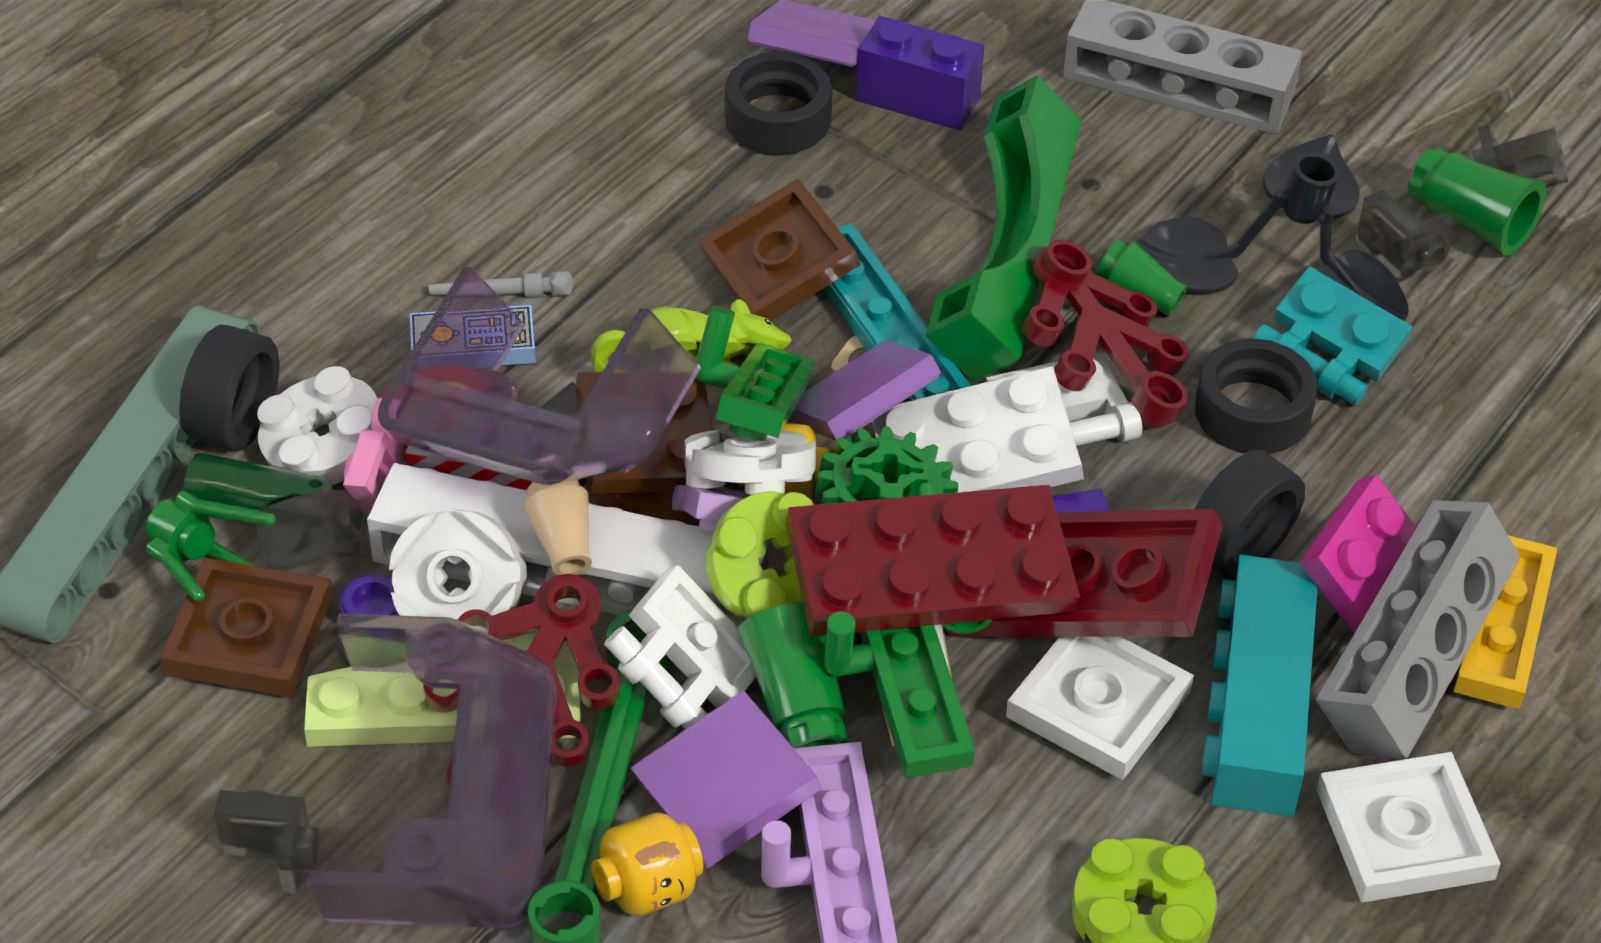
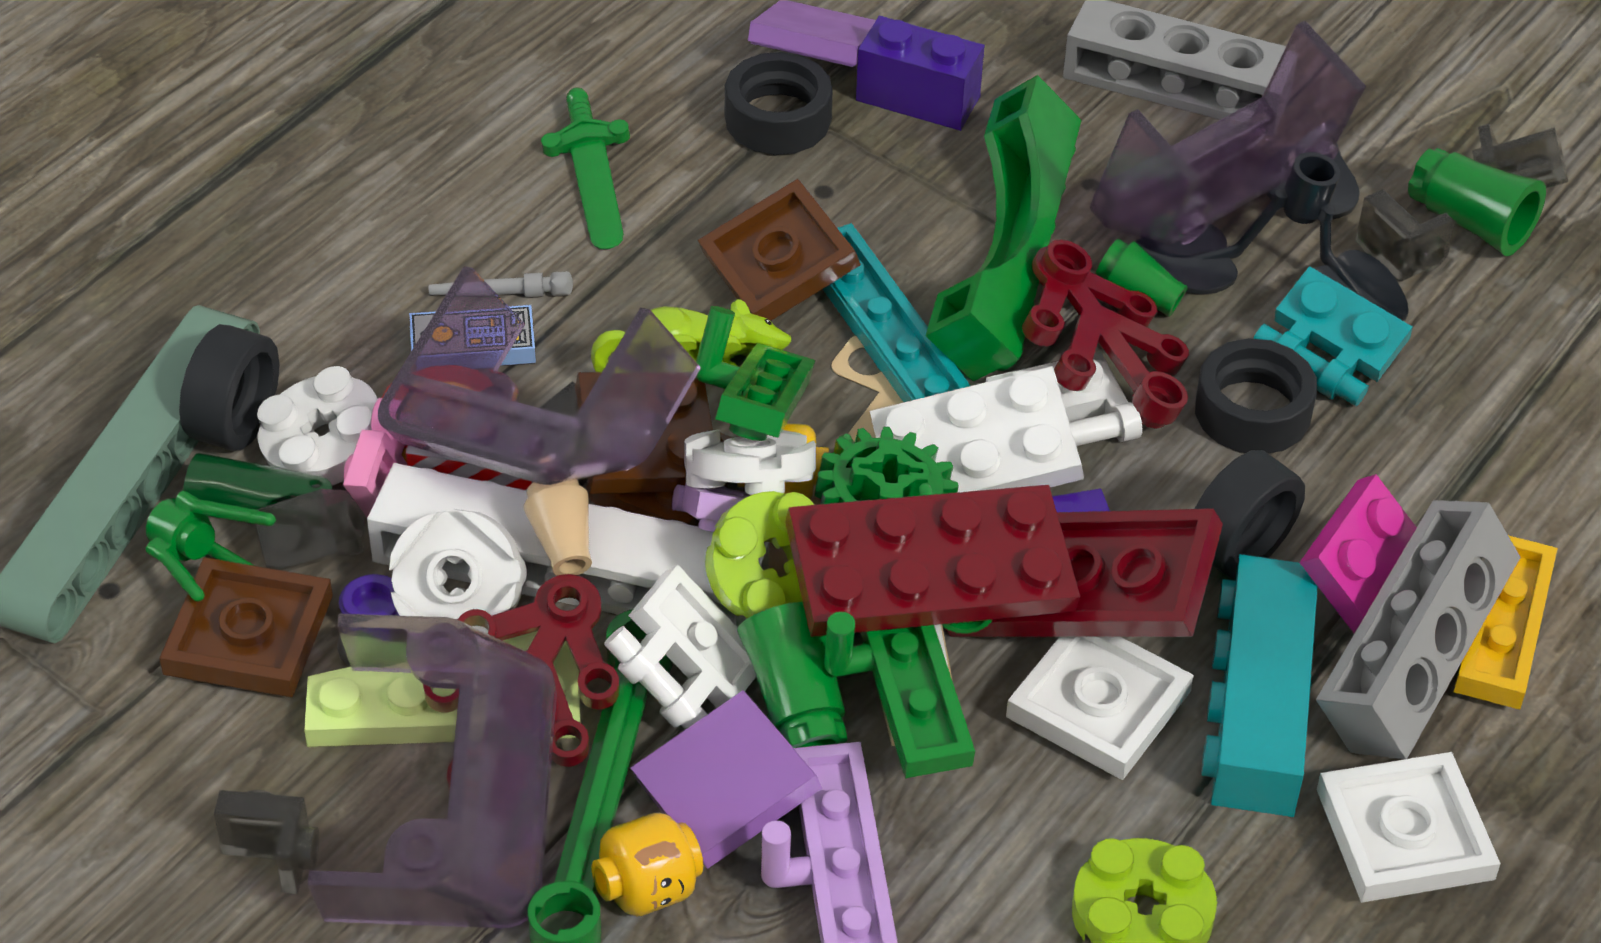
(587, 143): none -> green sword
(865, 389): medium lavender tile -> none
(1182, 188): none -> clear purple windscreen

